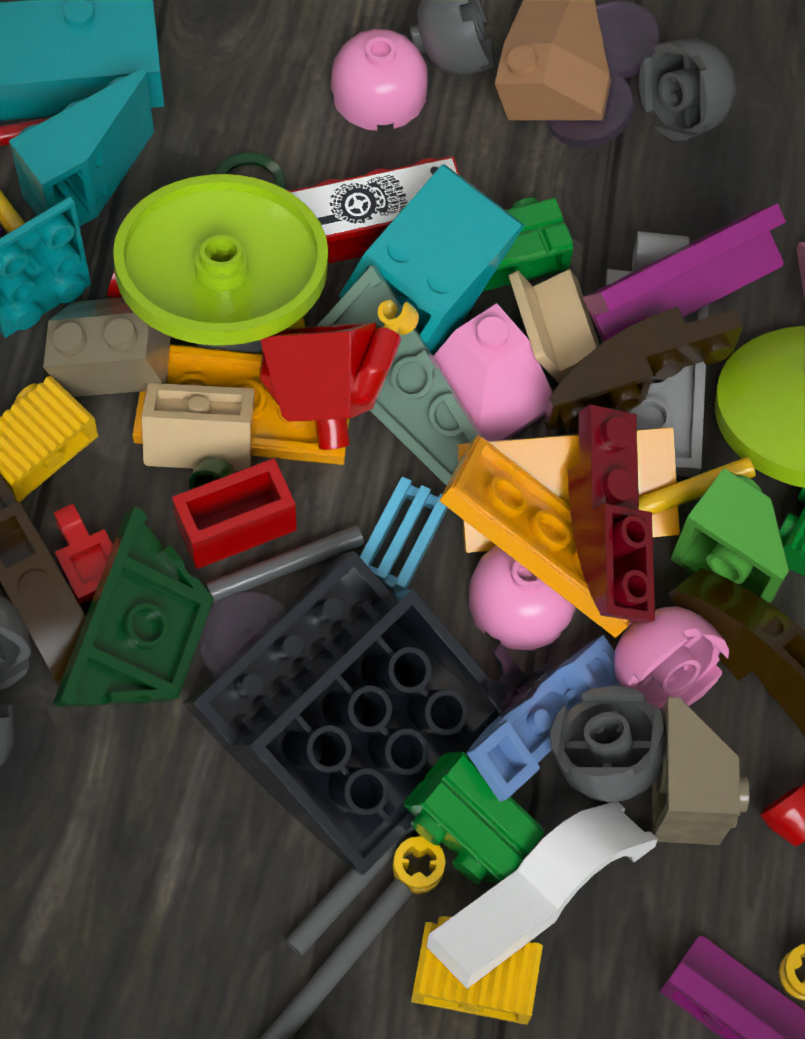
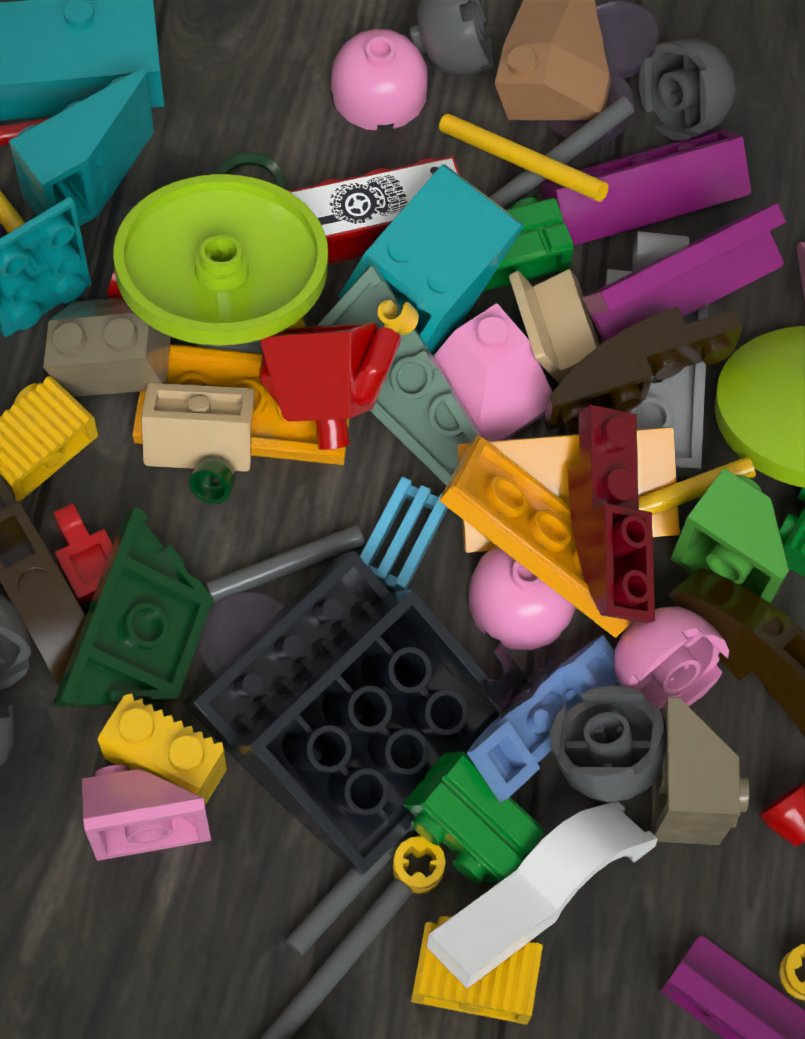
(139, 813): none -> bright pink slope
(162, 747): none -> yellow brick
(235, 513): red brick -> none
(524, 157): none -> yellow bar
(566, 151): none -> dark grey bar
(656, 185): none -> magenta panel

